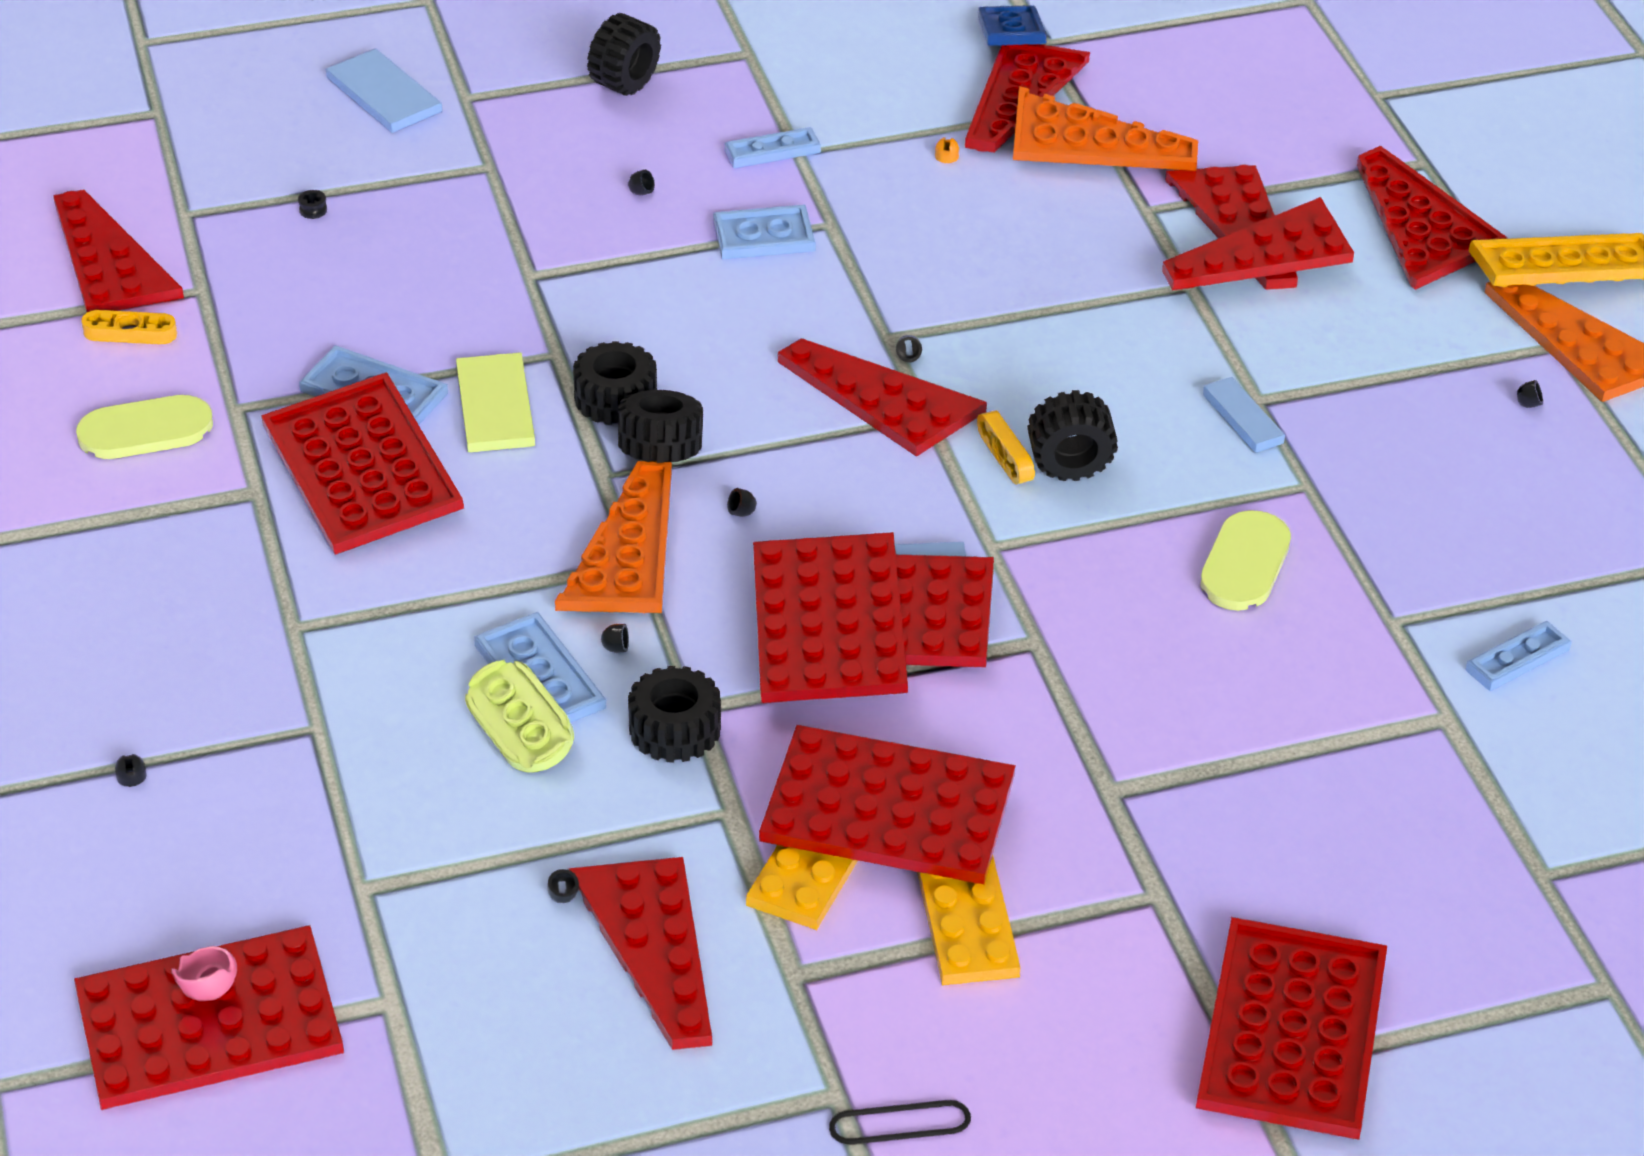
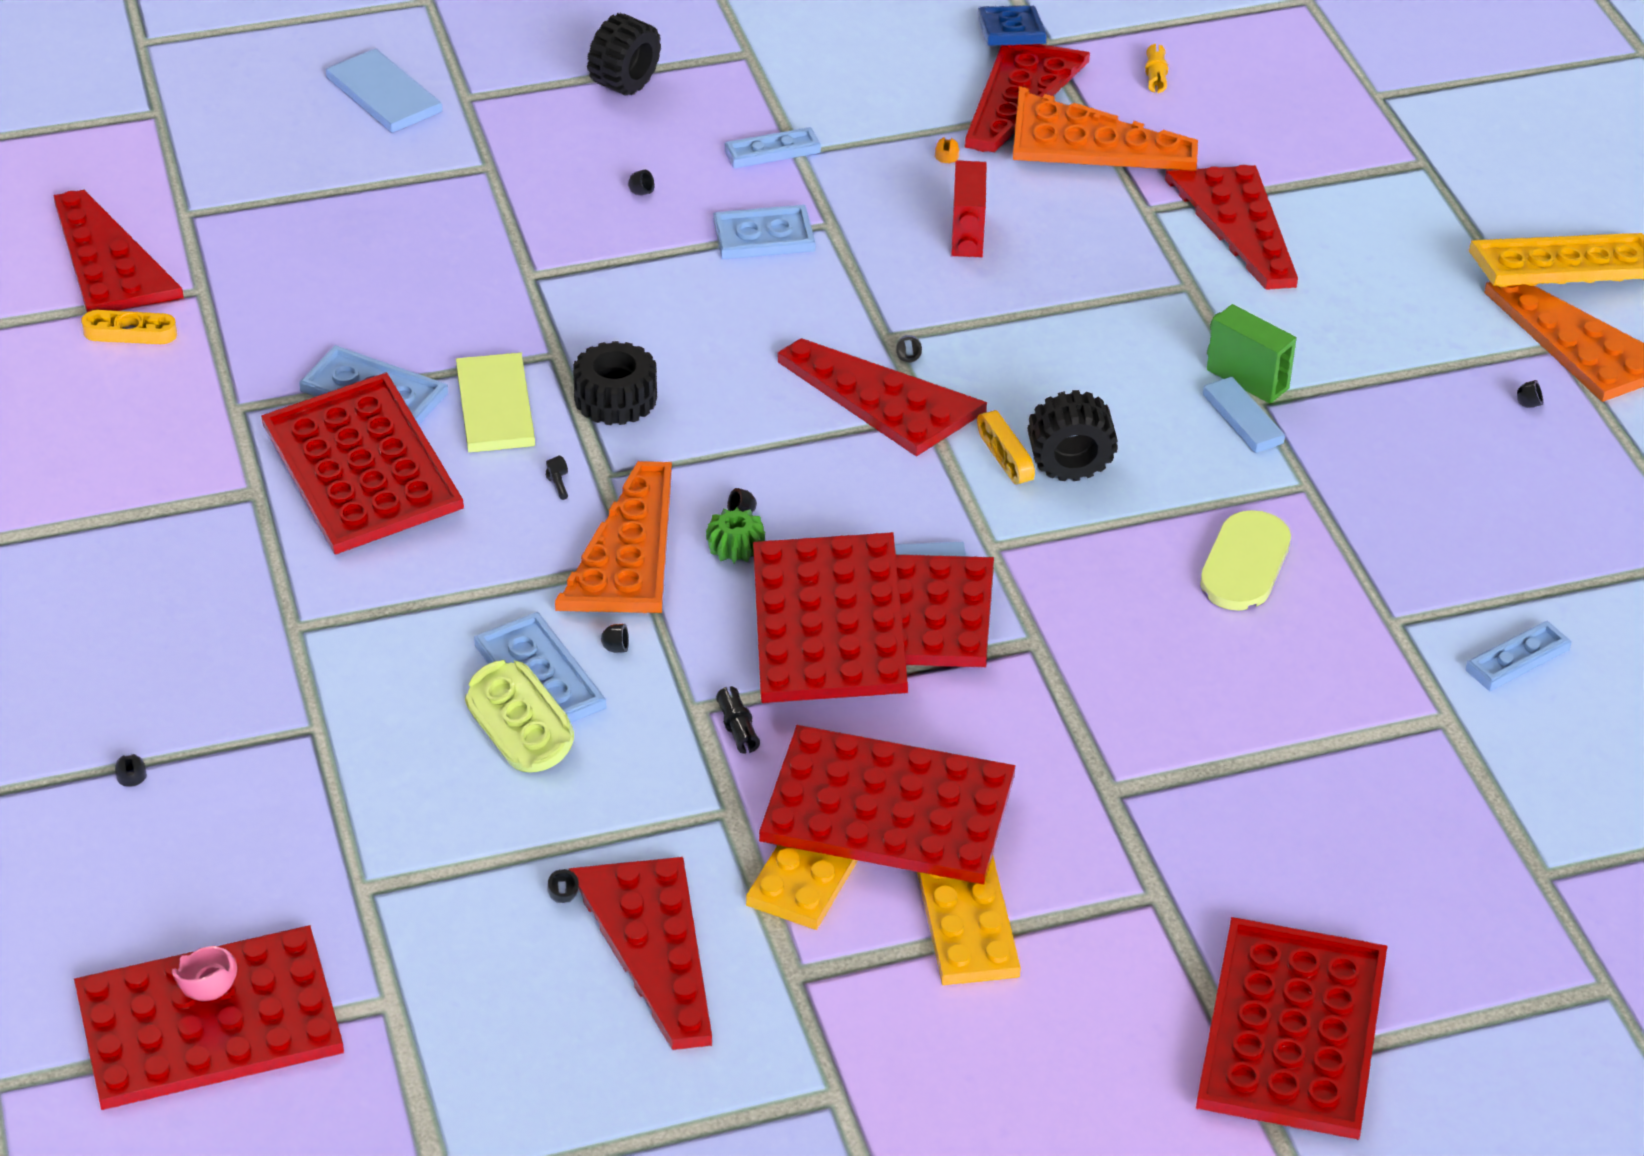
(144, 426): yellowish green tile -> none
(312, 204): black bush -> none
(556, 468): none -> black hand
(660, 426): black tyre -> none
(674, 714): black tyre -> none
(733, 534): none -> bright green gear
(737, 720): none -> black pin
(908, 1135): black piece -> none
(969, 208): none -> red brick
(1156, 68): none -> yellow pin
(1251, 353): none -> bright green brick
(1281, 244): red wing -> none
(1421, 220): red wing -> none

